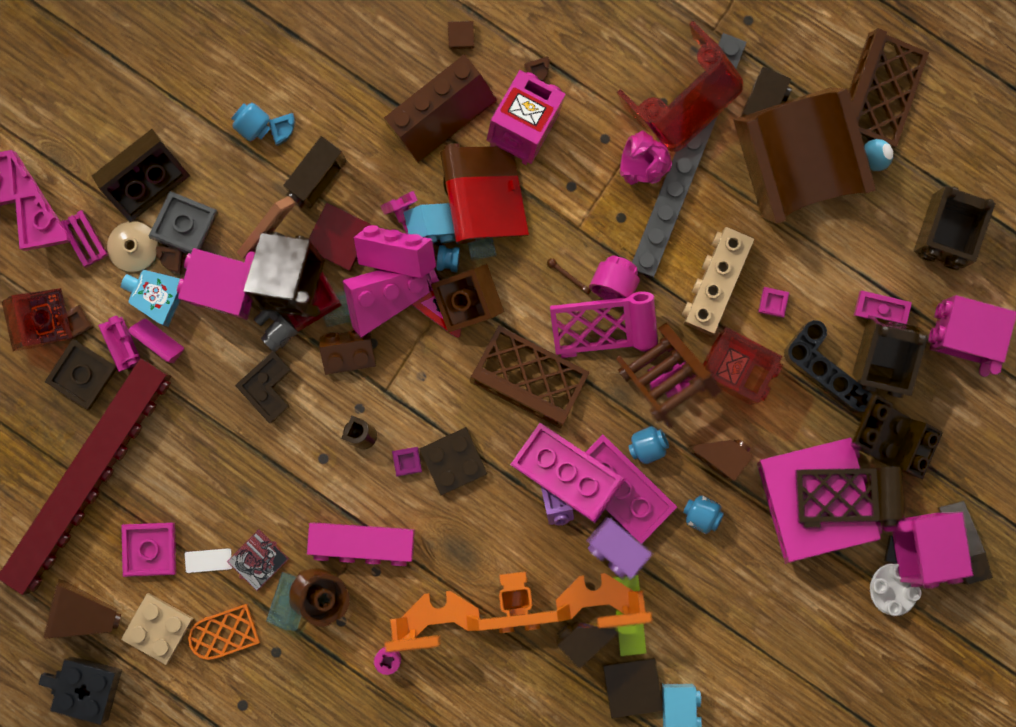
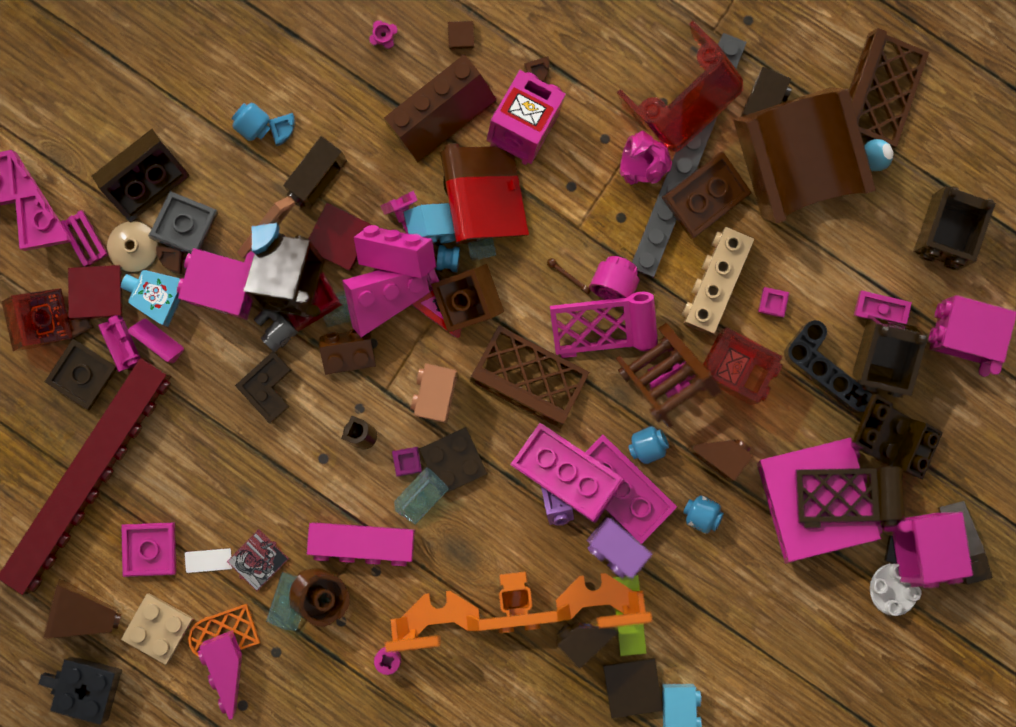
(95, 292): none -> dark red tile
(224, 663): none -> dark pink slope
(263, 236): none -> tile
(380, 27): none -> dark pink plate
(420, 496): none -> clear light blue slope
(435, 393): none -> nougat brick
(706, 195): none -> reddish brown tile

